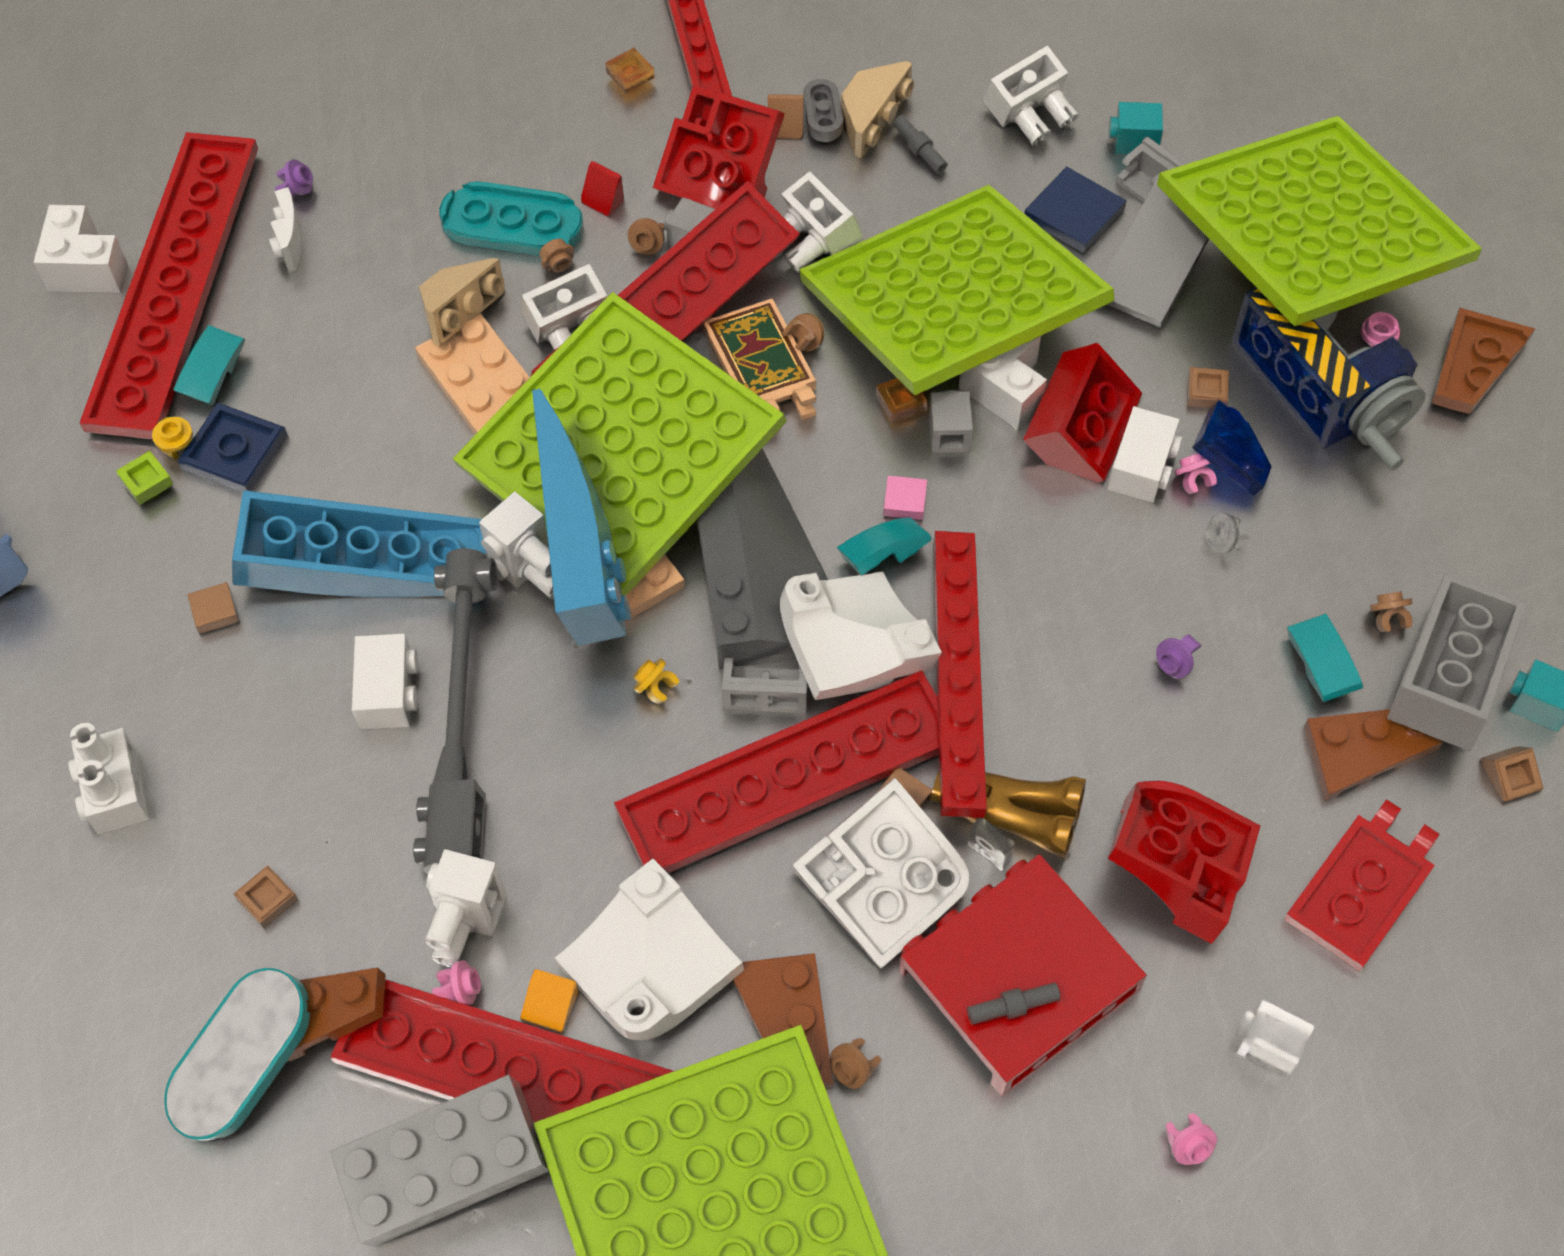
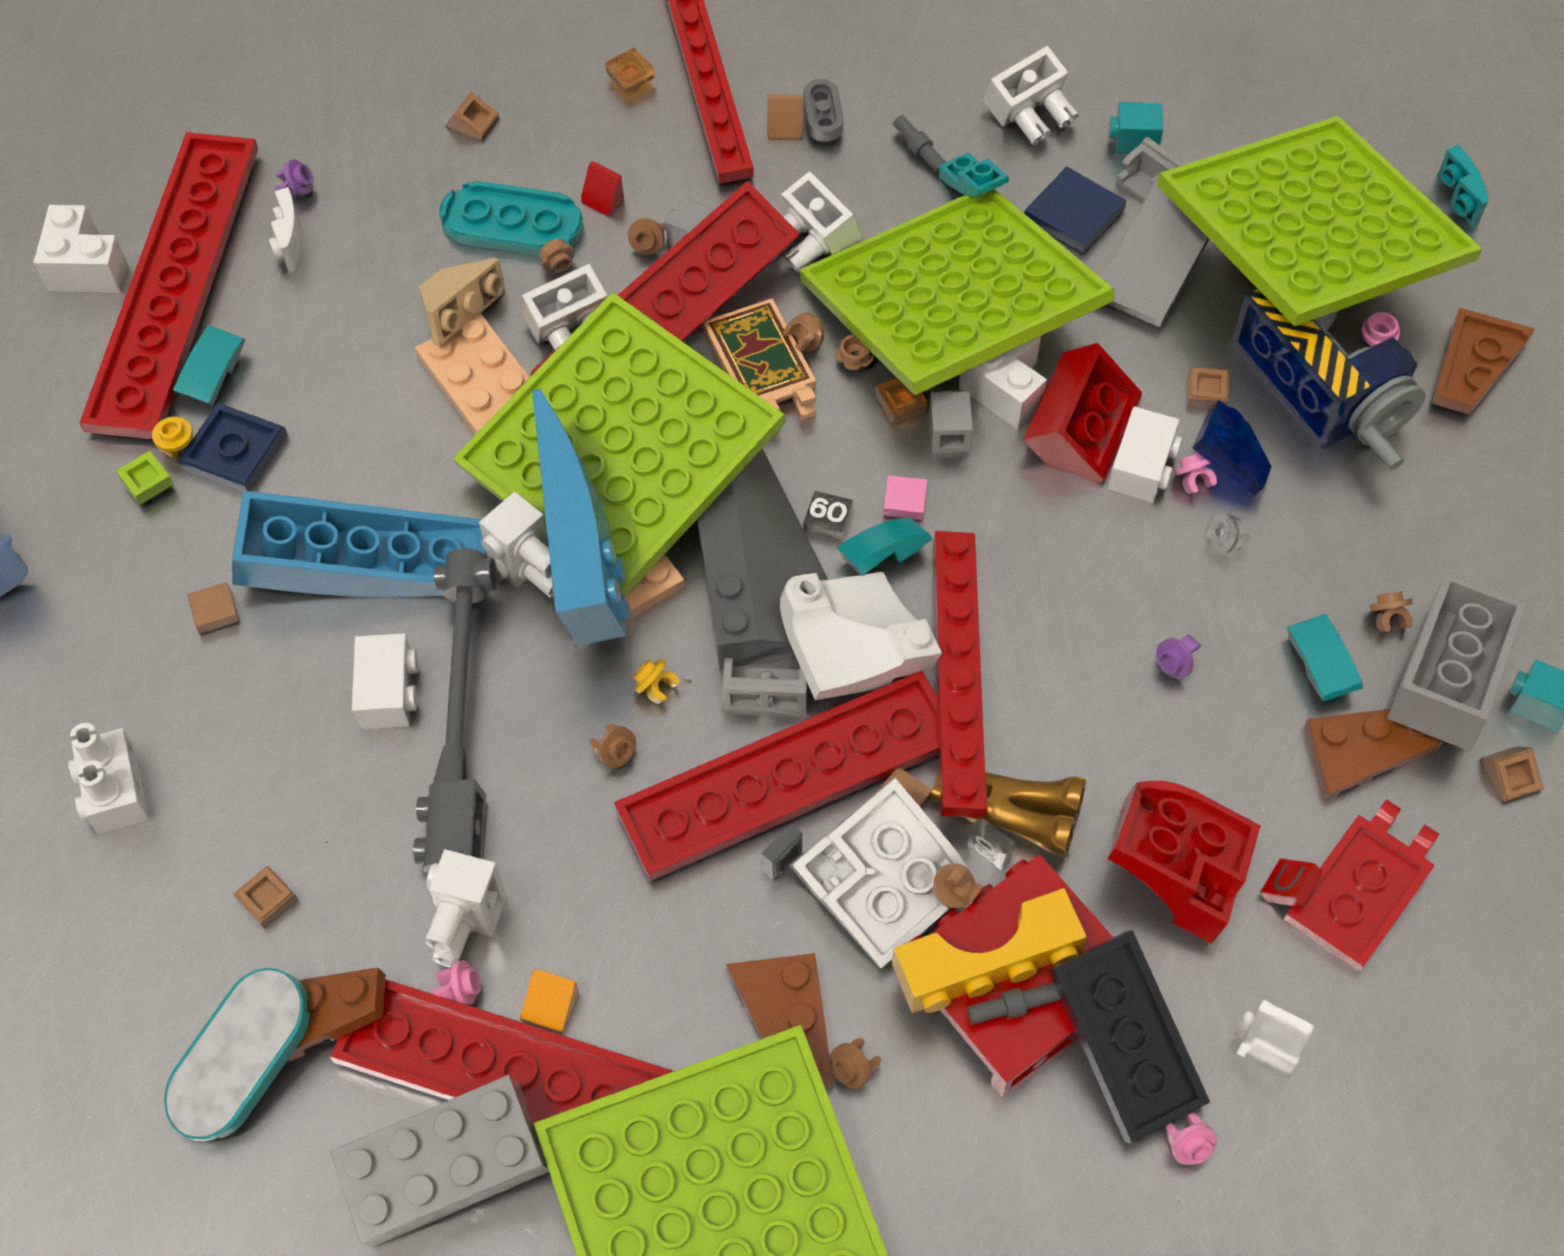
(472, 117): none -> medium nougat slope
(615, 746): none -> medium nougat plate
(649, 956): white slope -> none
(718, 148): red slope -> none
(782, 852): none -> dark grey tile
(828, 515): none -> clear smoke tile
(852, 345): none -> medium nougat plate
(873, 101): tan slope -> none
(936, 972): none -> yellow arch
(955, 886): none -> medium nougat plate
(971, 176): none -> teal slope
(1129, 1036): none -> black plate
(1291, 882): none -> red tile
(1468, 186): none -> teal slope

